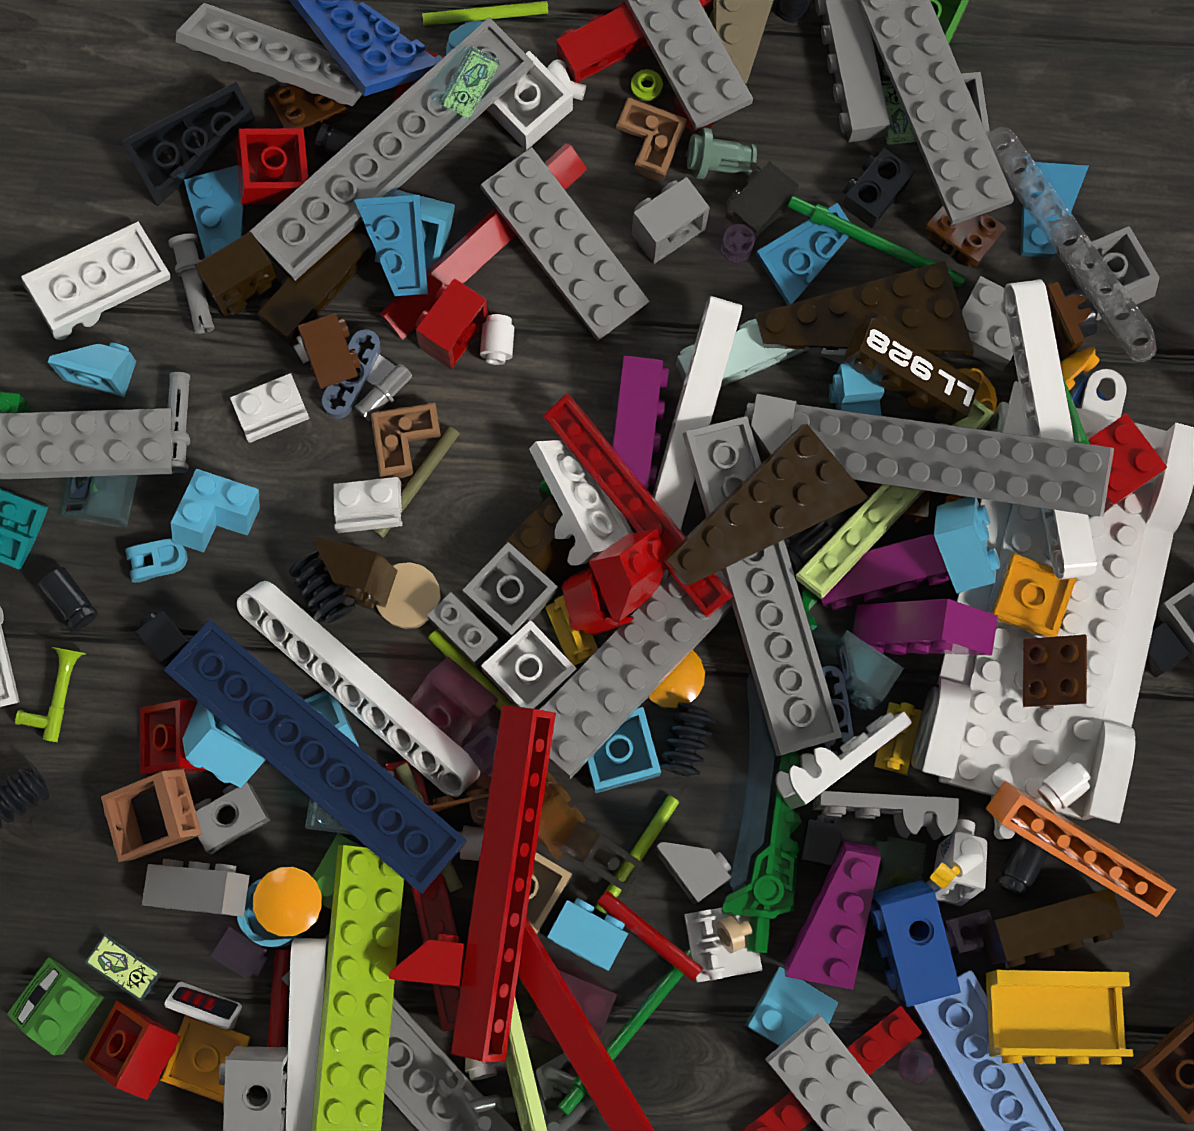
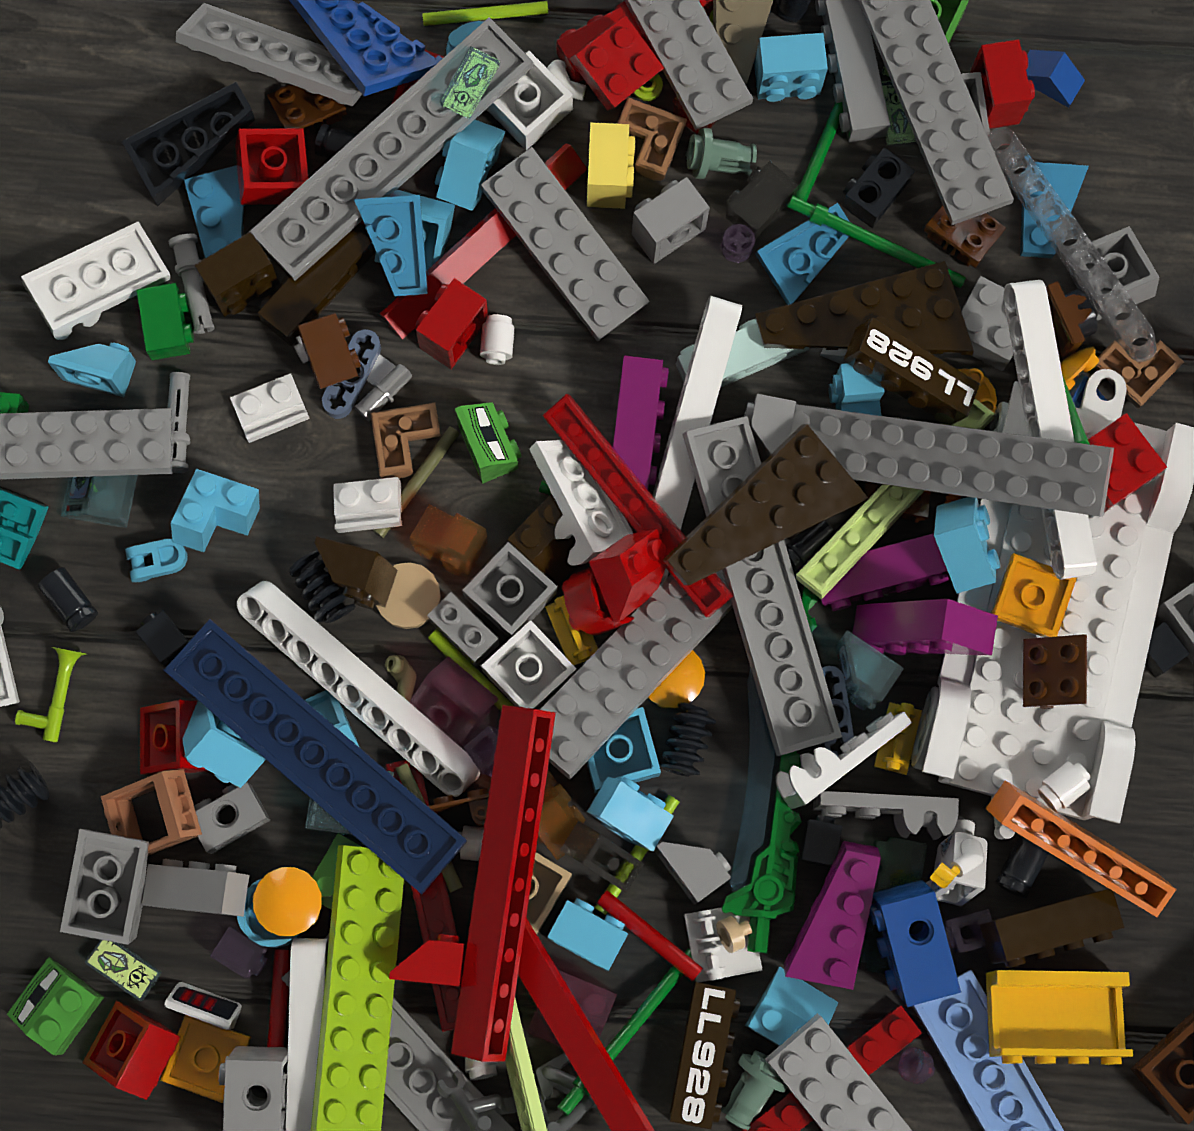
(106, 887): none -> light grey slope
(164, 321): none -> green brick
(403, 674): none -> olive arm
(450, 539): none -> clear orange brick
(467, 163): none -> medium azure brick
(487, 441): none -> bright green slope
(610, 165): none -> light yellow brick
(616, 63): none -> red brick
(631, 812): none -> medium azure brick
(702, 1056): none -> dark brown brick
(752, 1090): none -> sand green piece
(790, 66): none -> medium azure brick
(820, 152): none -> green bar
(1004, 82): none -> red brick
(1054, 75): none -> blue slope
(1141, 378): none -> medium nougat brick

